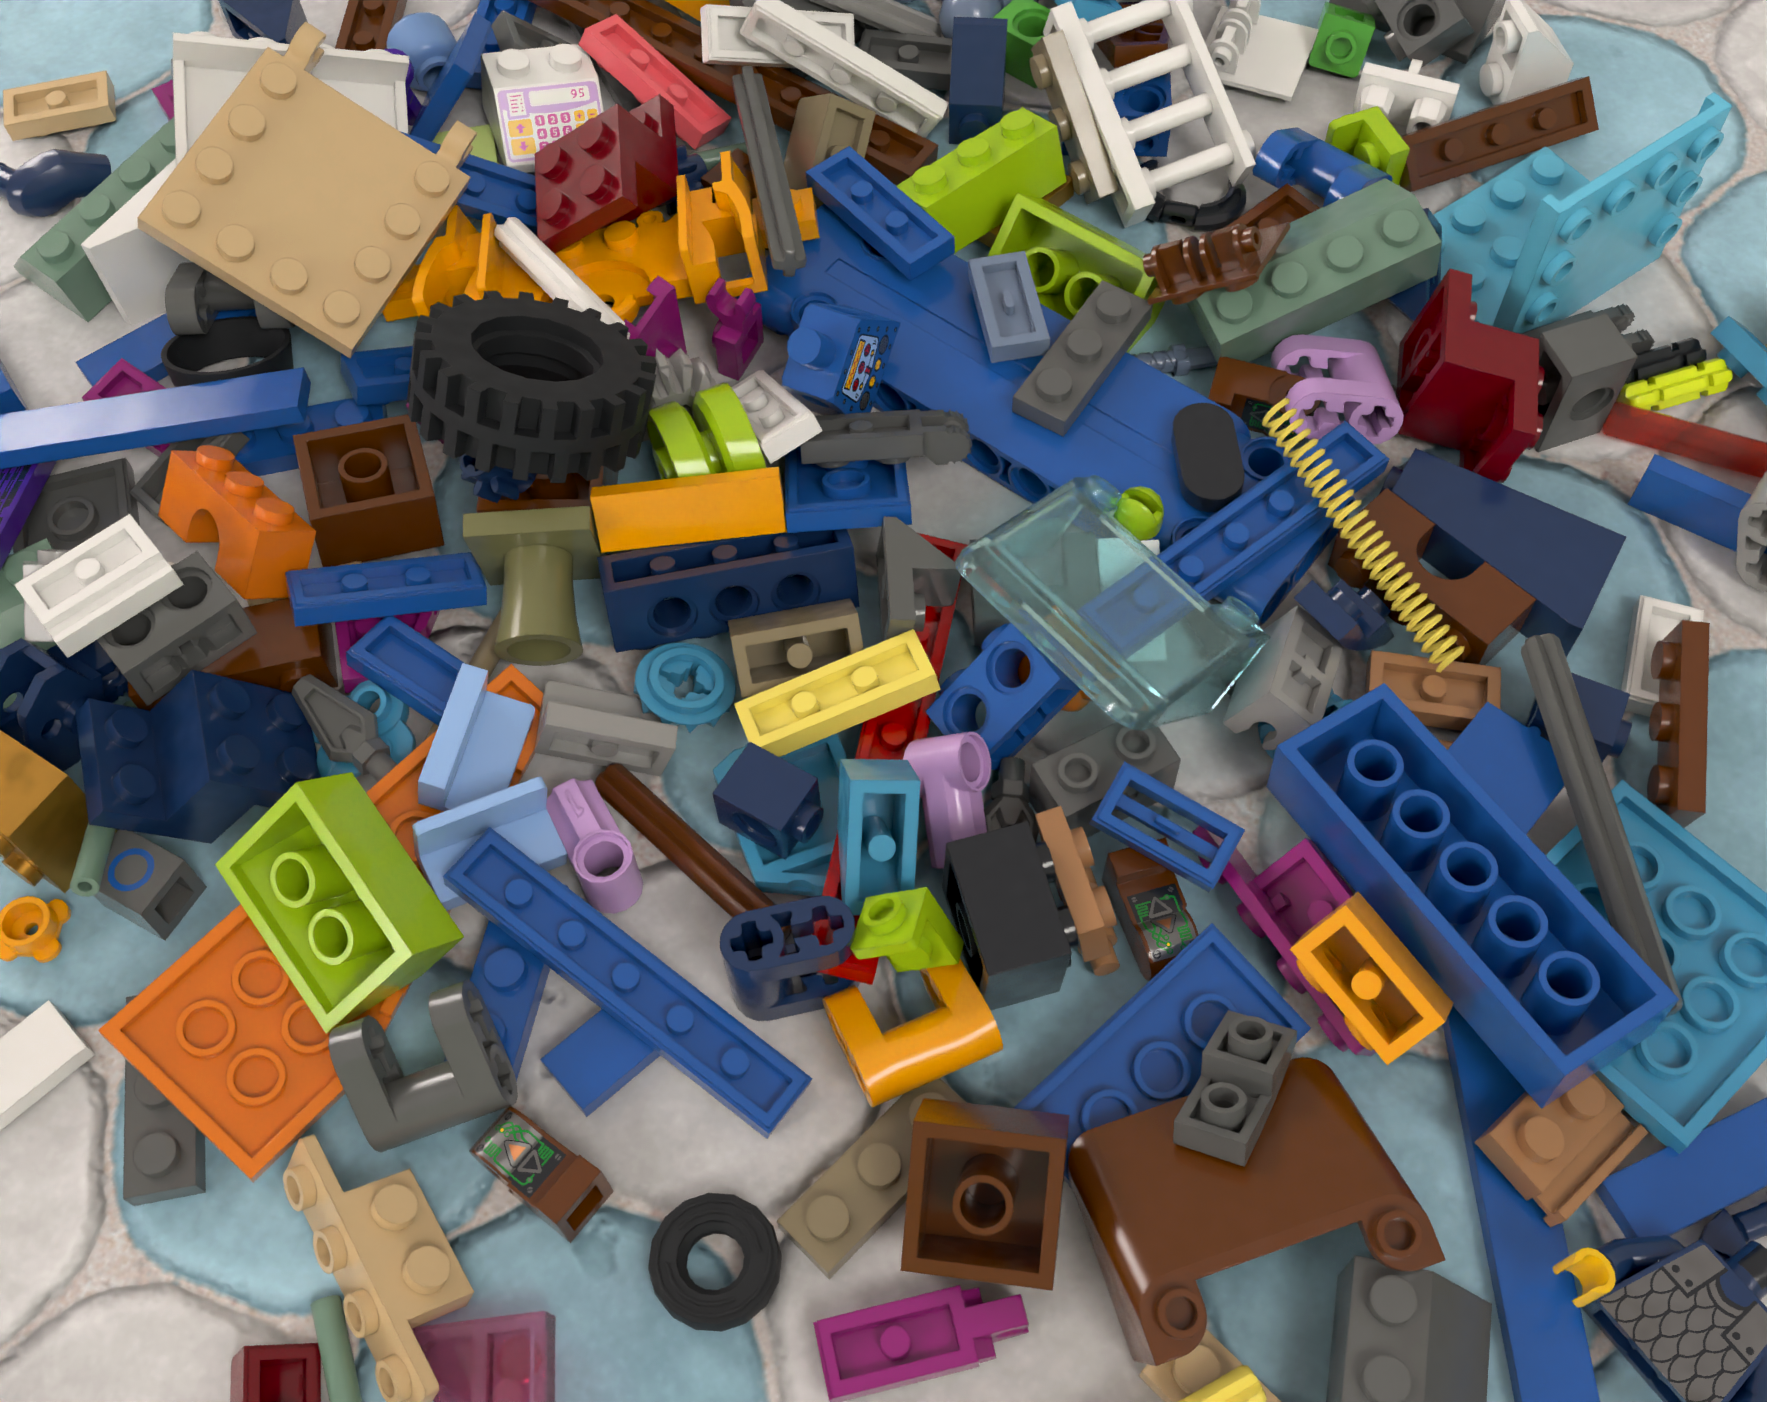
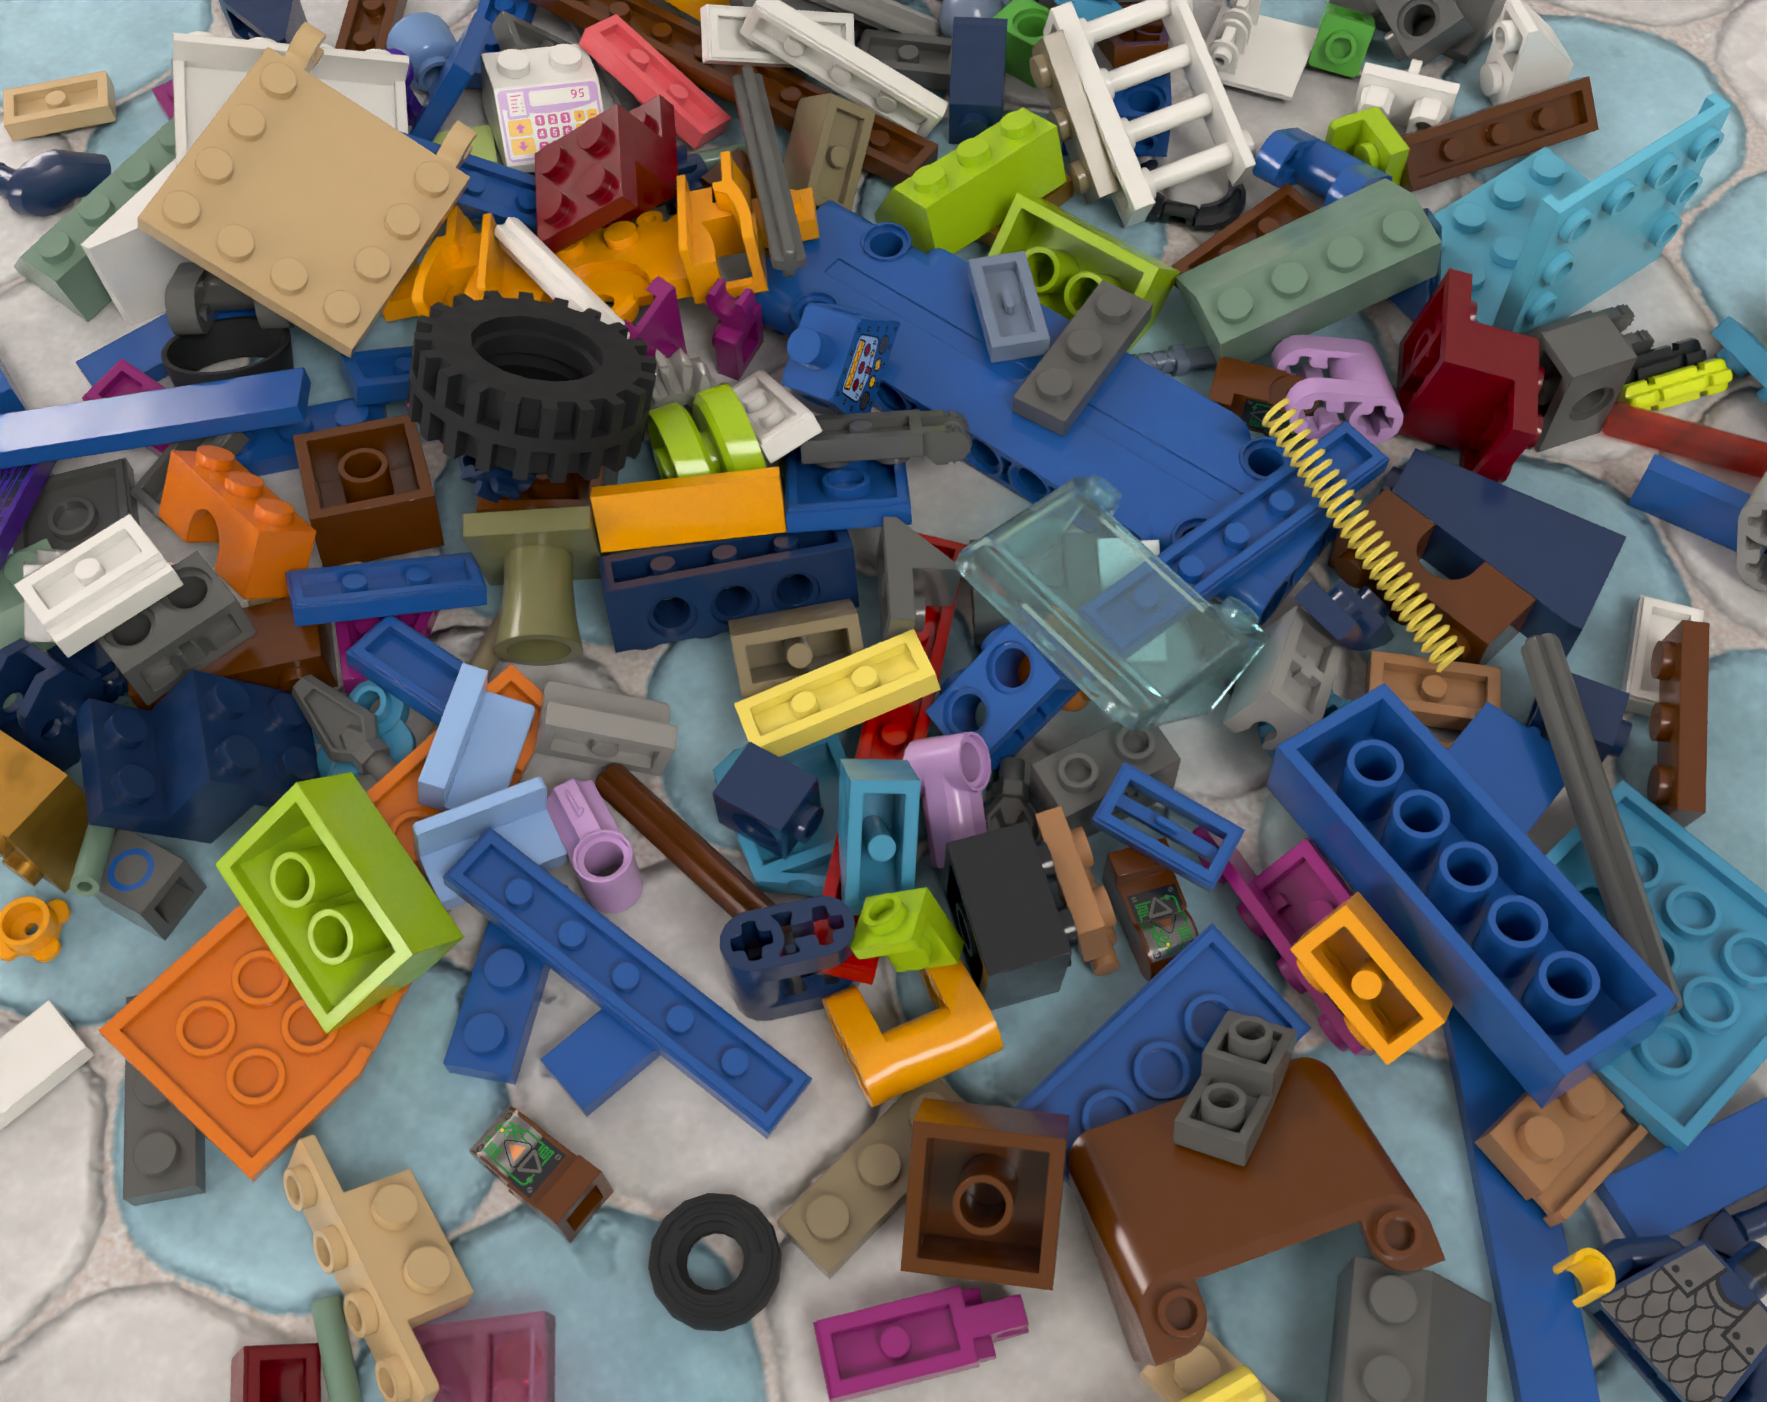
(413, 1106): dark grey connector -> none
(668, 668): dark azure gear -> none
(880, 213): blue plate -> none
(1136, 512): lime hinge -> none
(1207, 456): black tile -> none
(1219, 259): reddish brown hinge -> none

